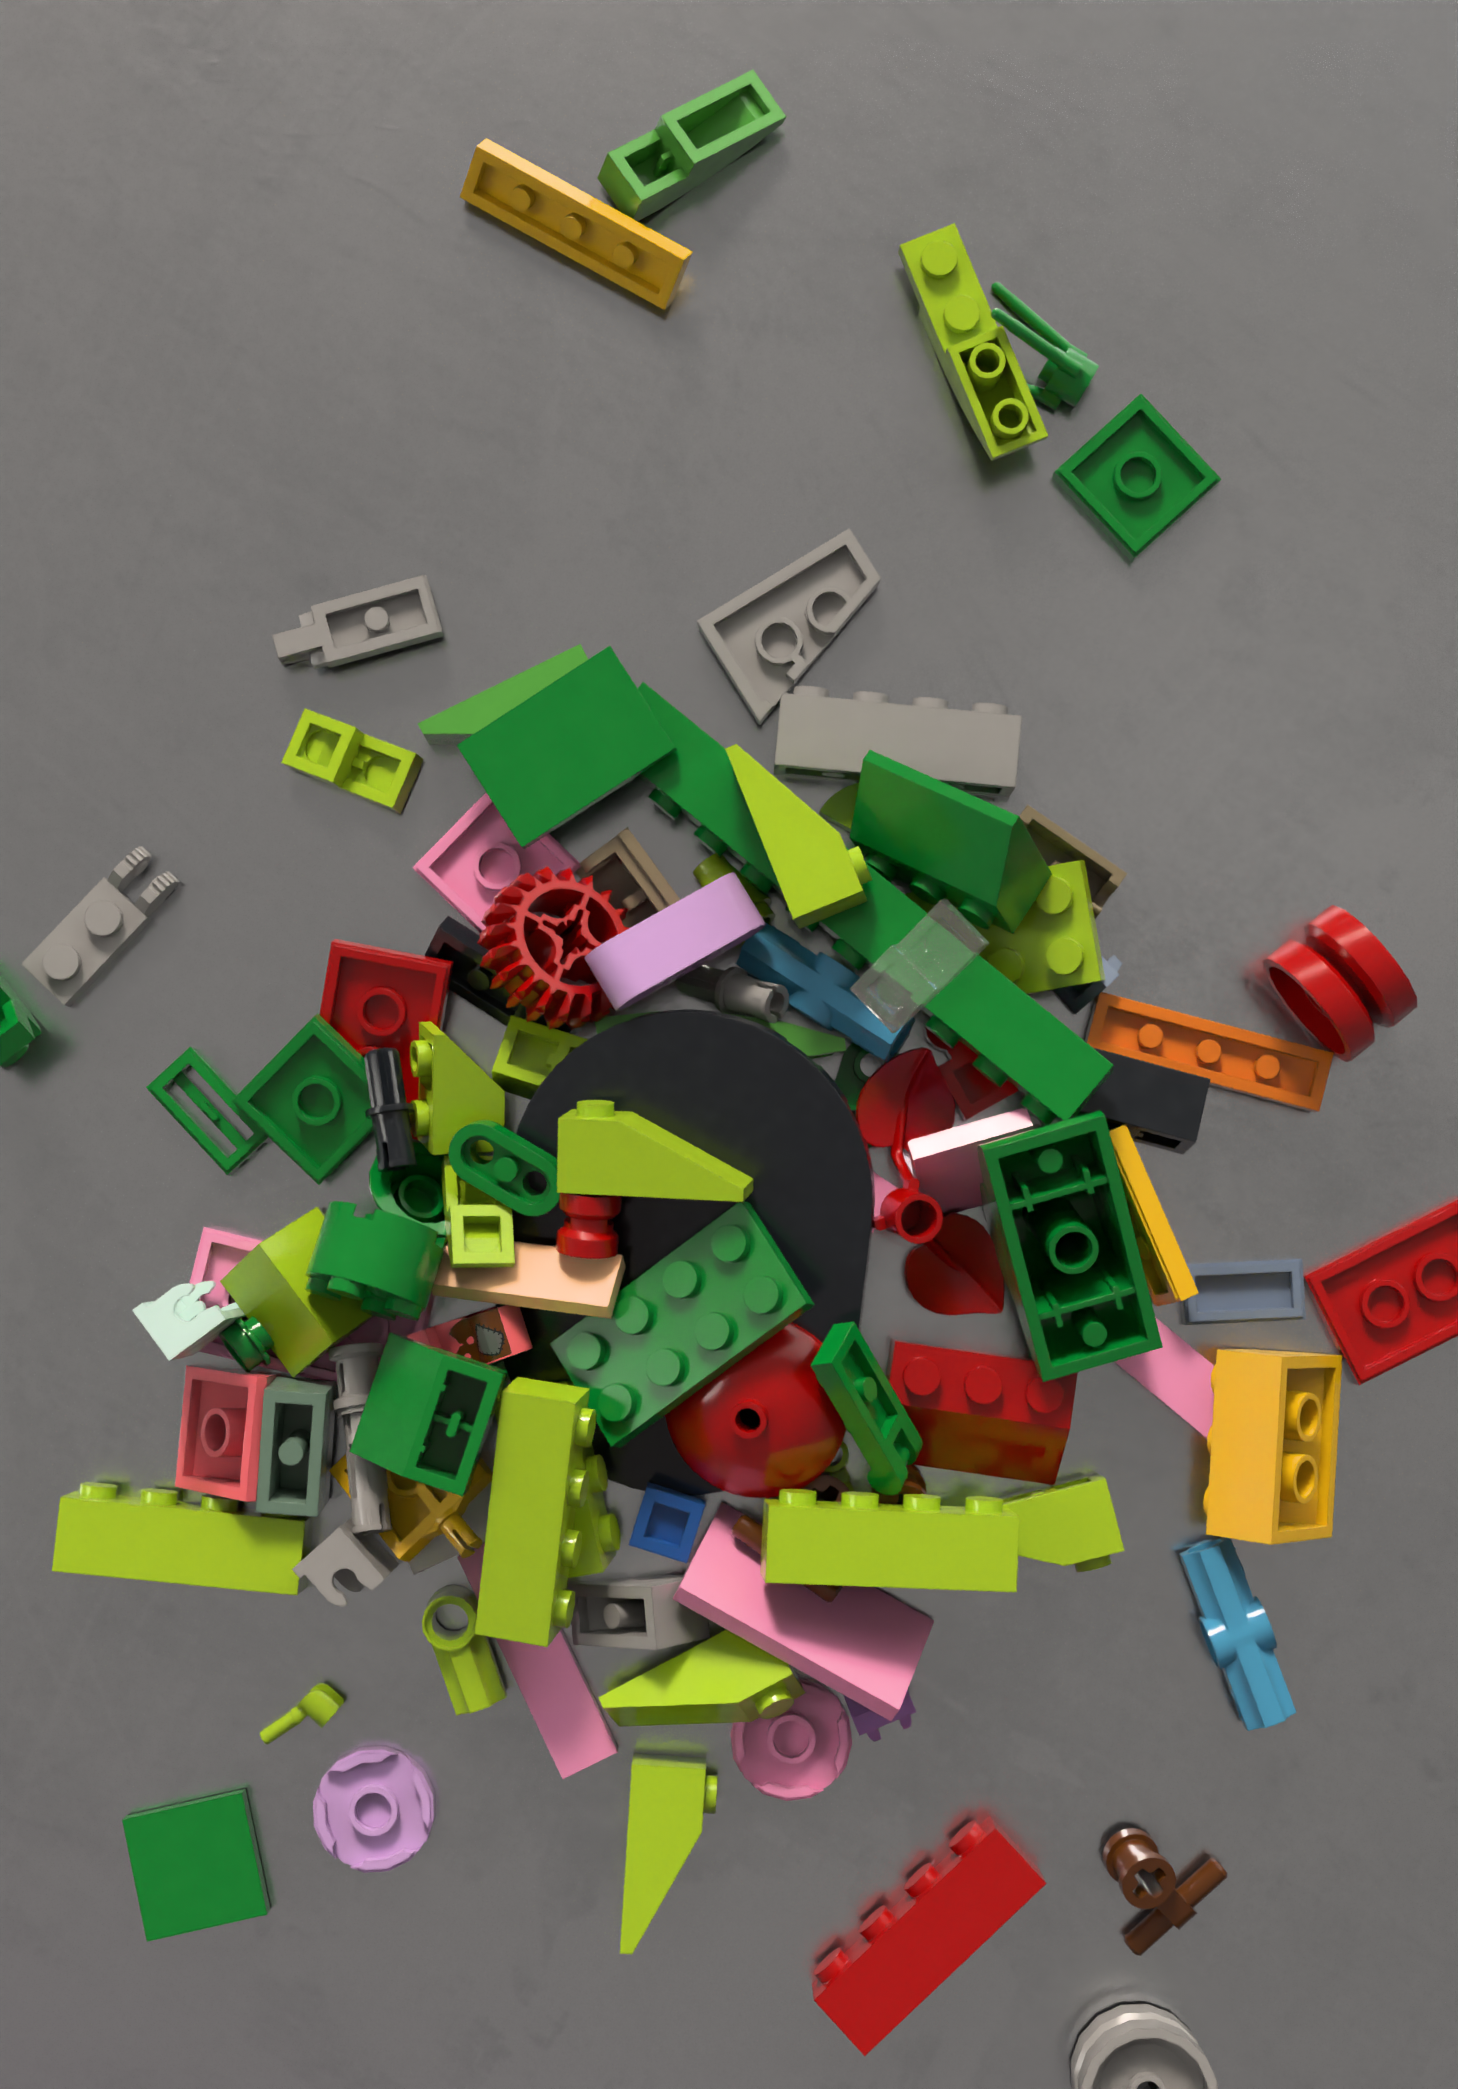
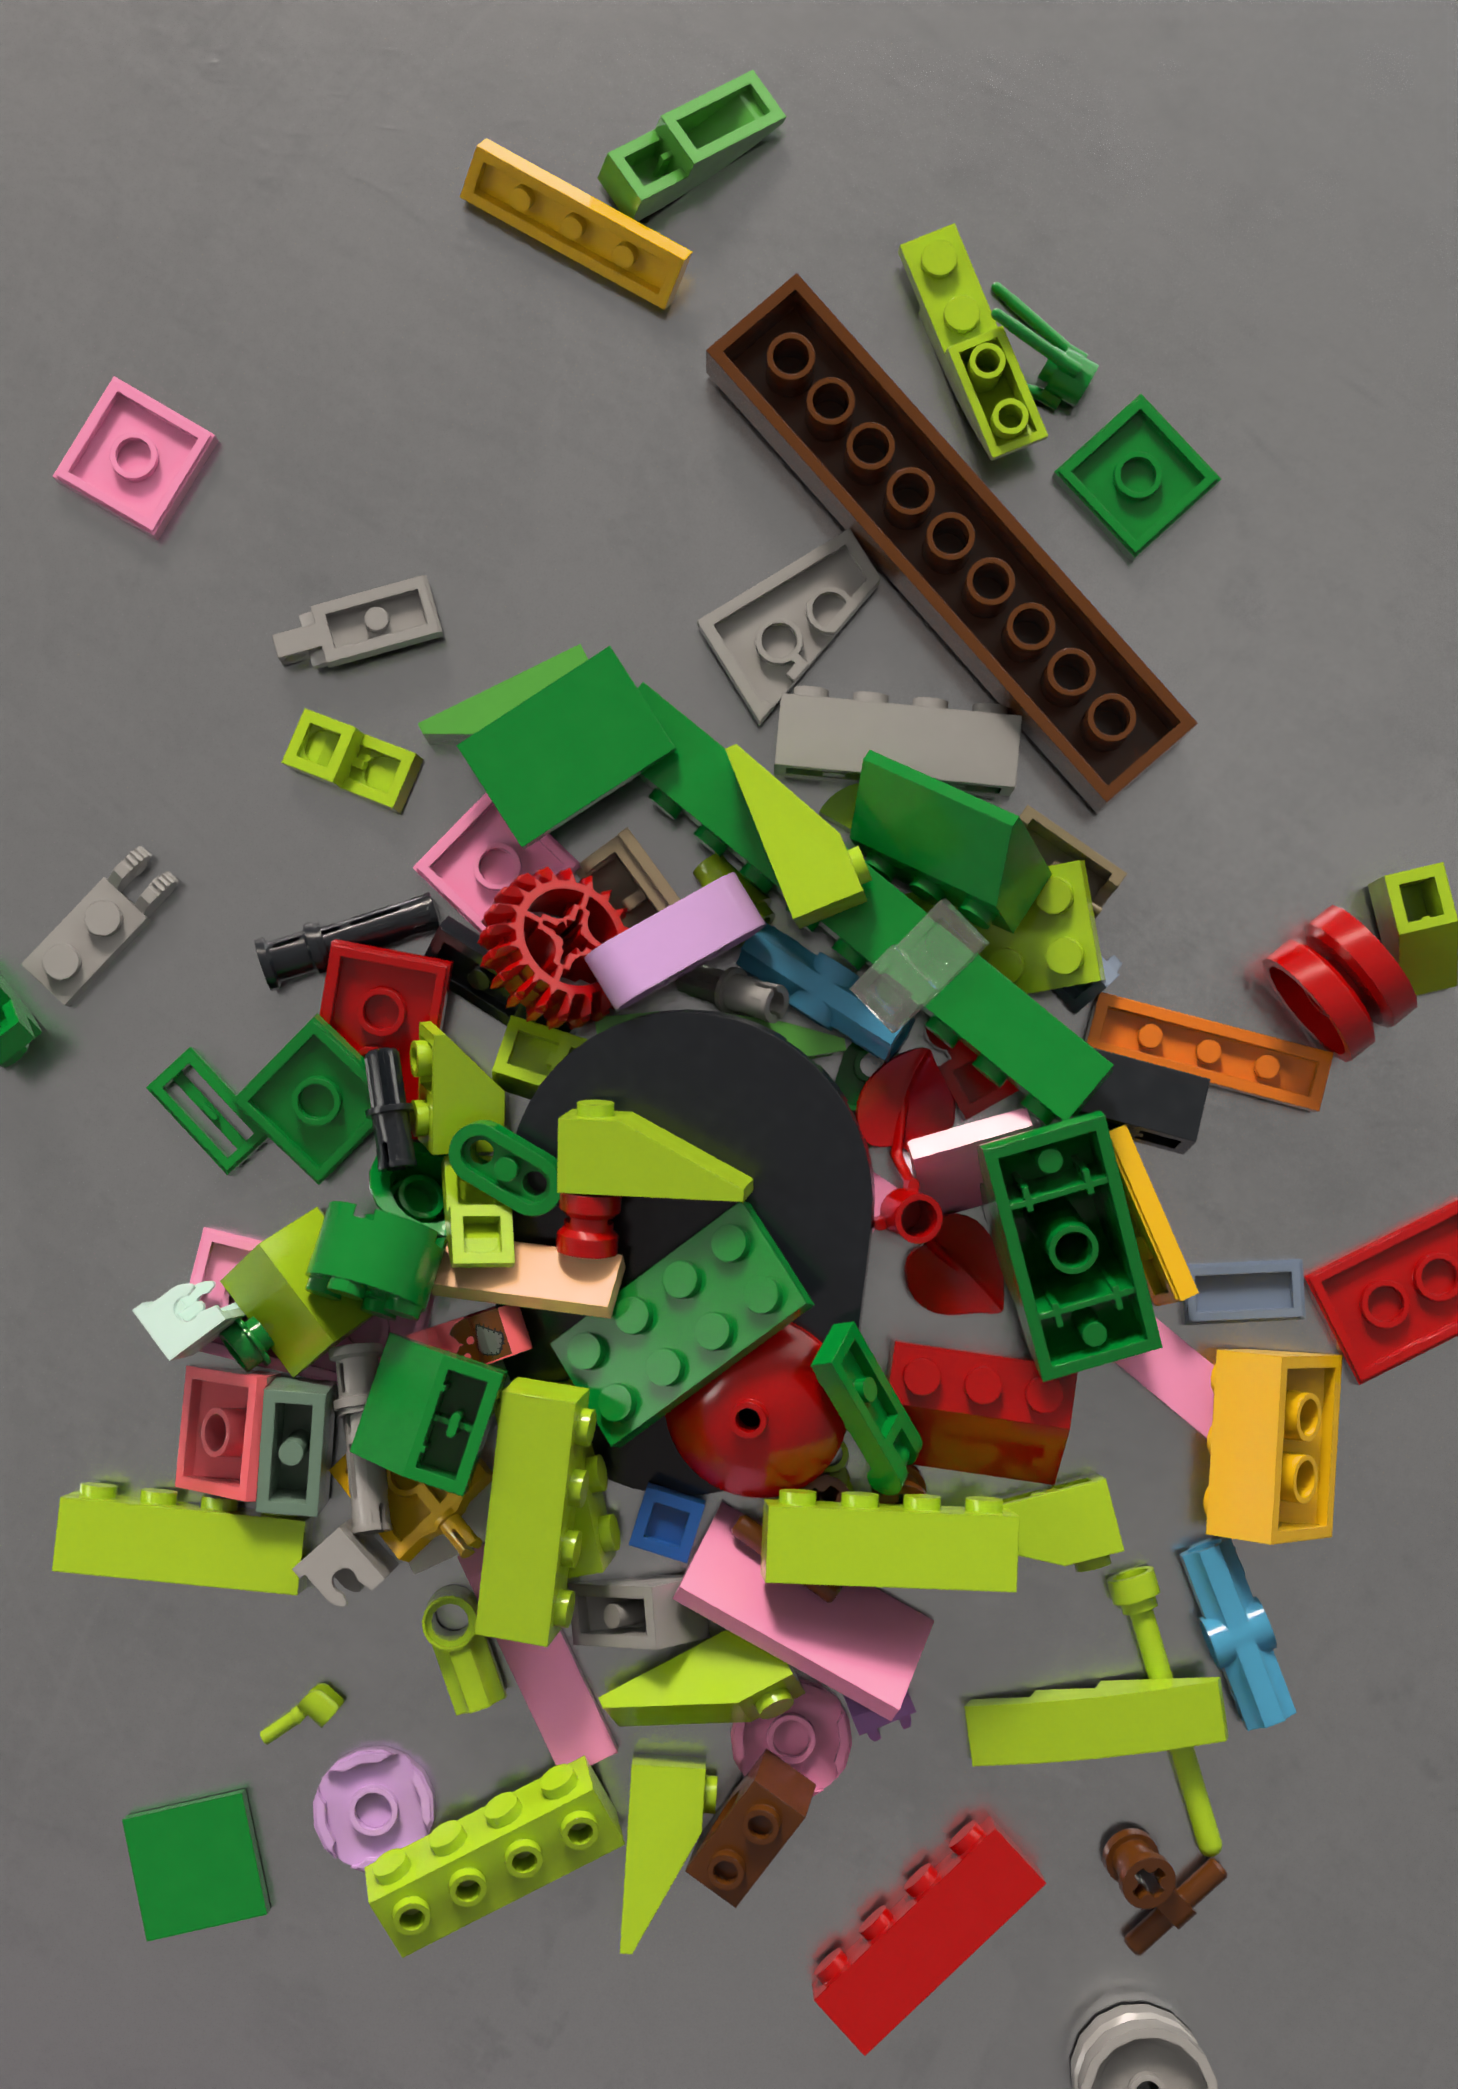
(135, 458): none -> bright pink tile
(310, 948): none -> black pin
(492, 1856): none -> lime brick
(751, 1828): none -> reddish brown brick
(947, 543): none -> reddish brown brick
(1097, 1721): none -> lime slope
(1136, 1595): none -> lime piece
(1419, 925): none -> lime slope

